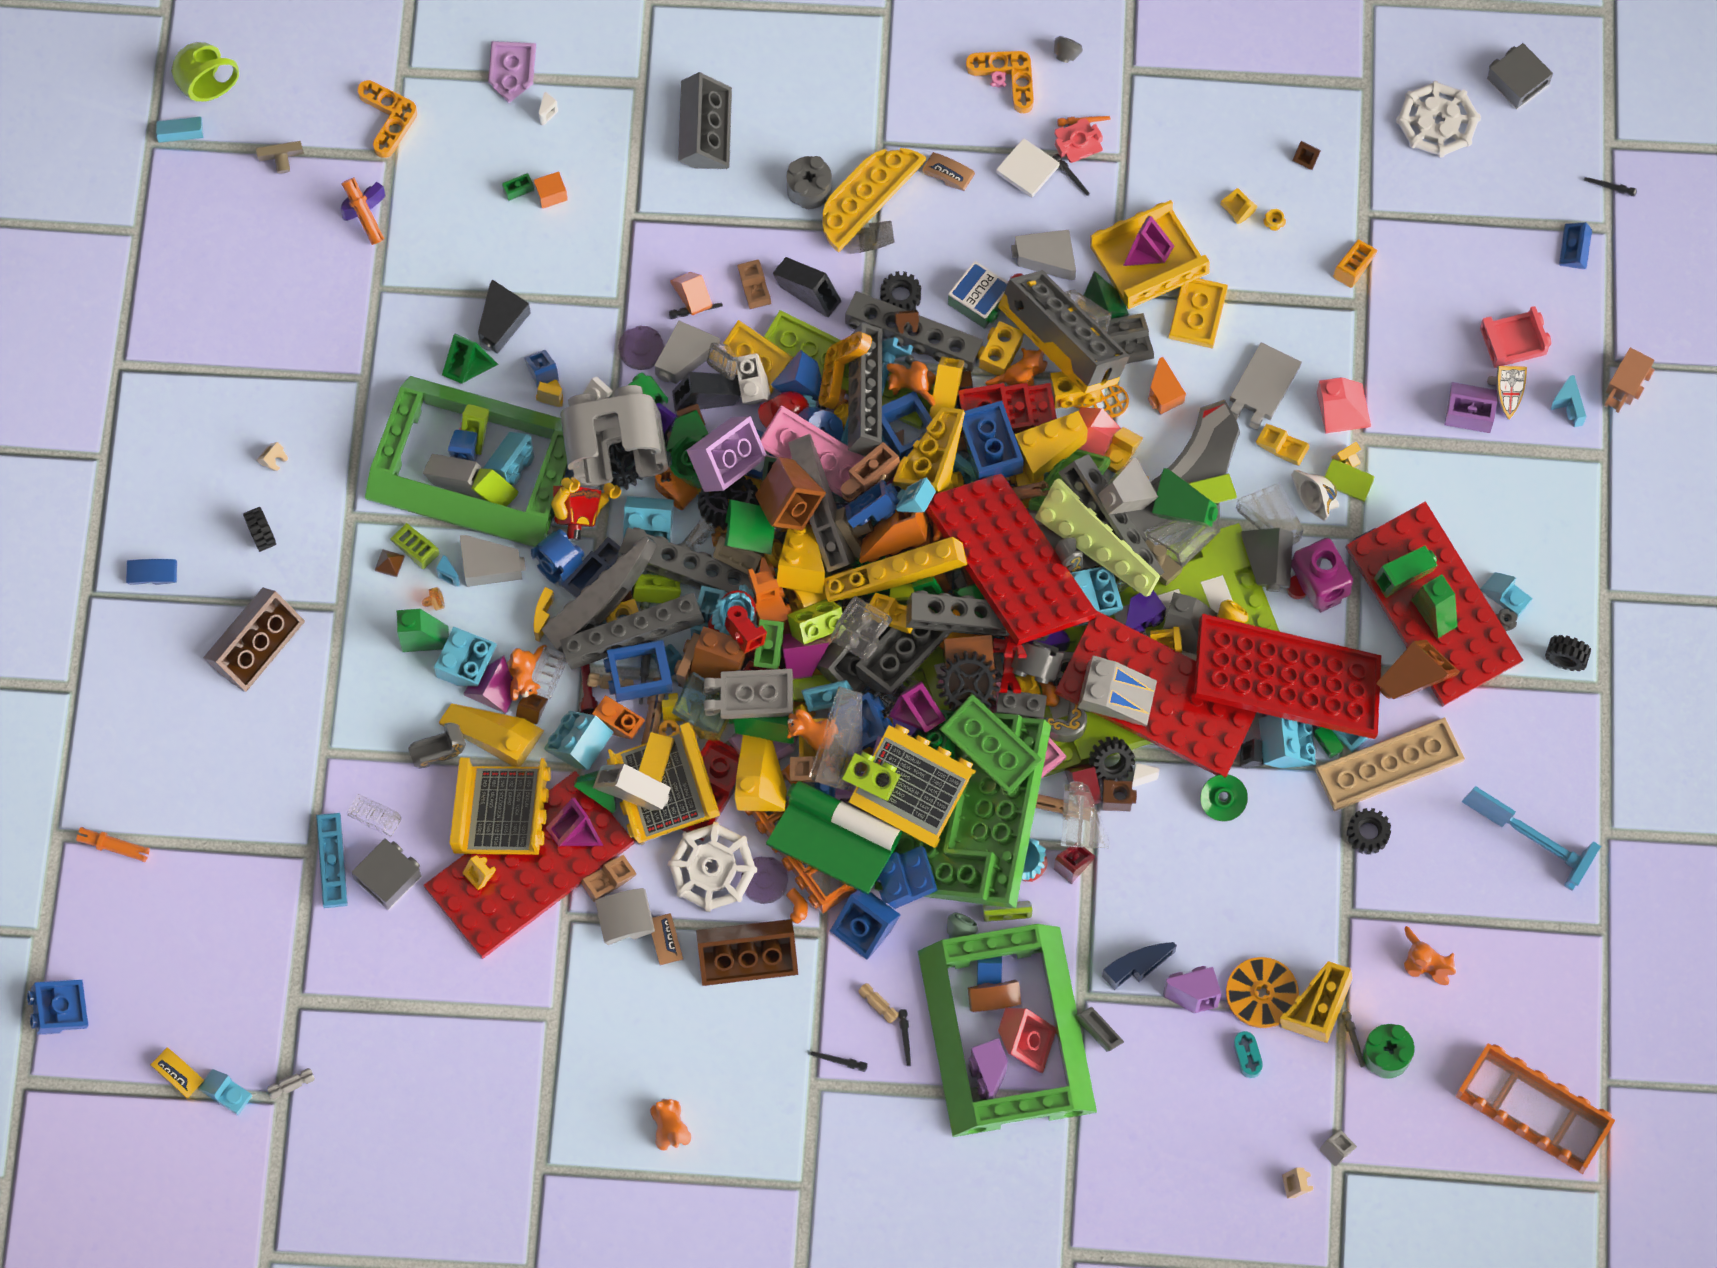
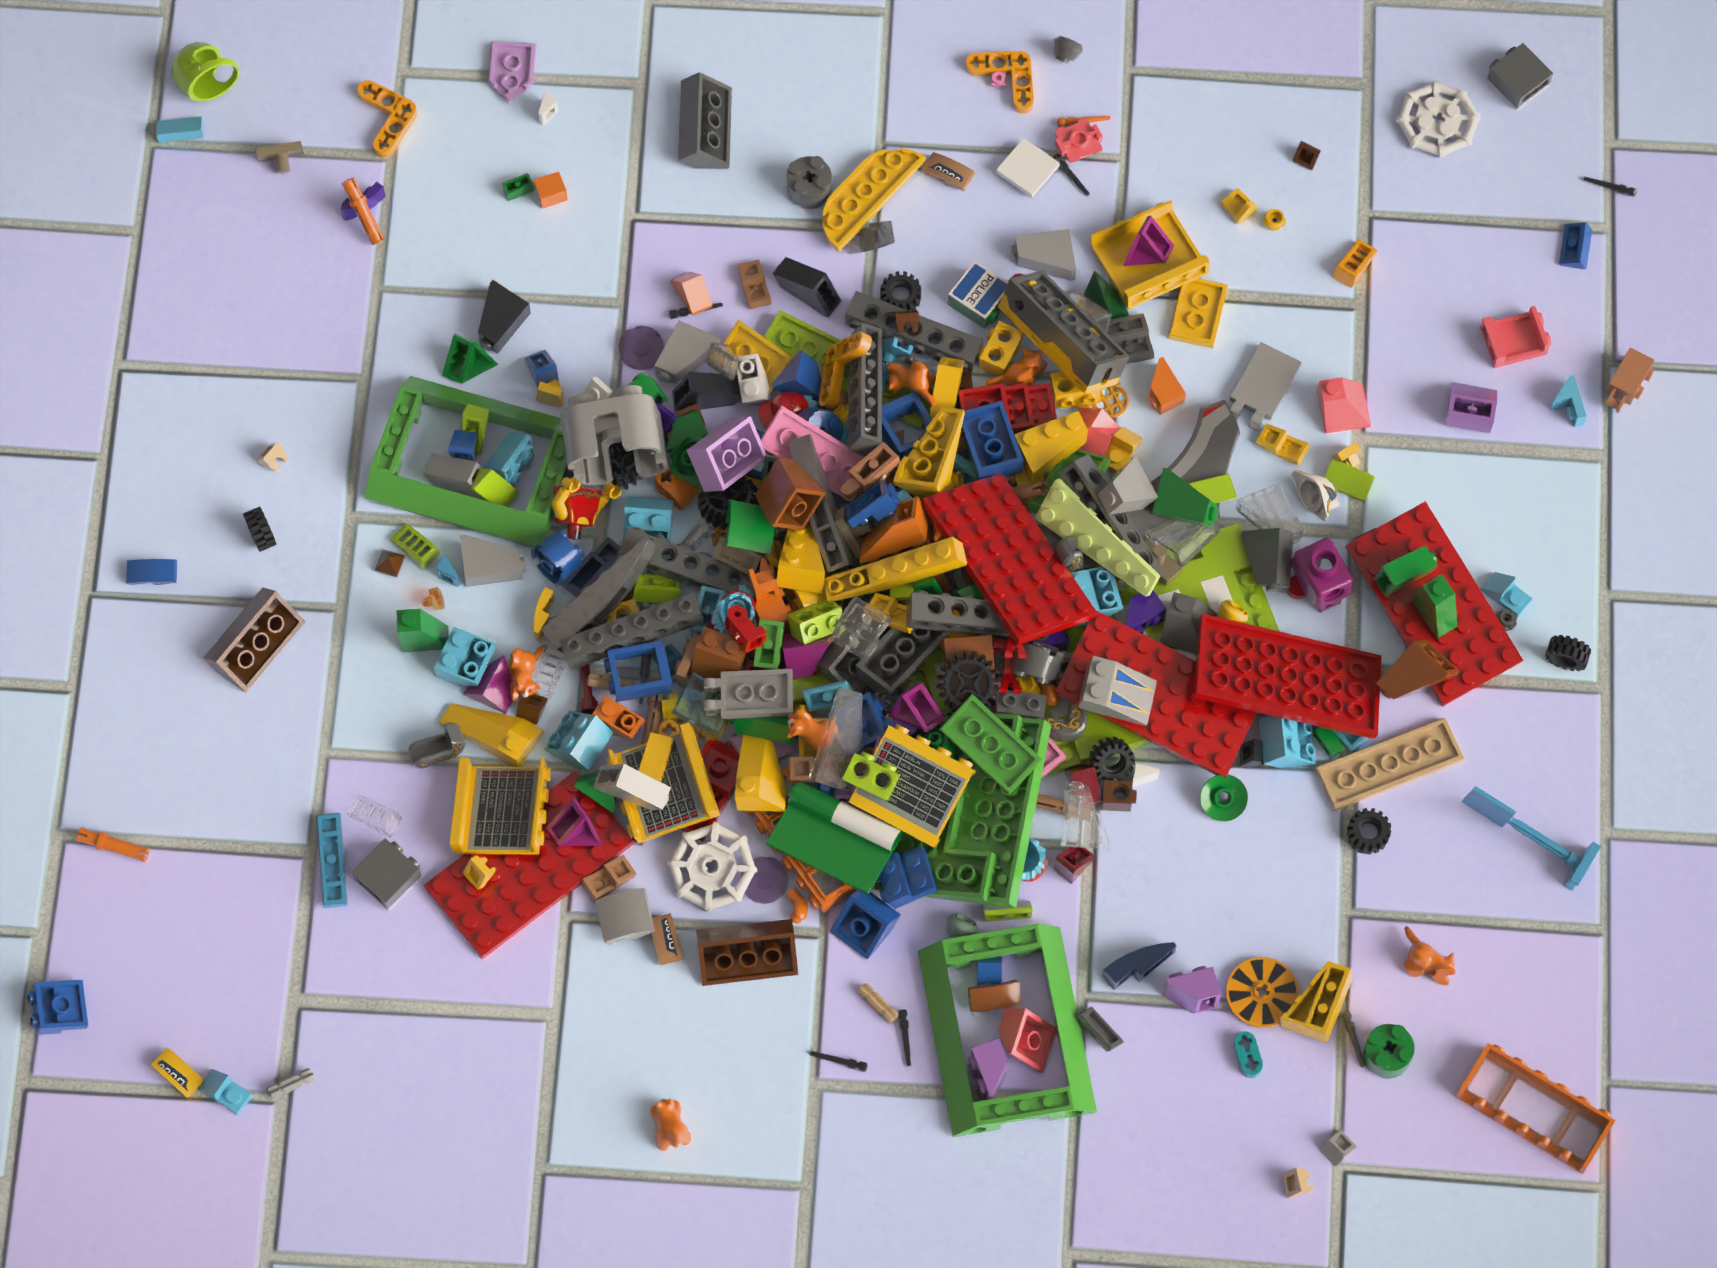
(916, 497): medium azure slope -> none
(1169, 637): yellow tile -> none
(1510, 387): shield -> none

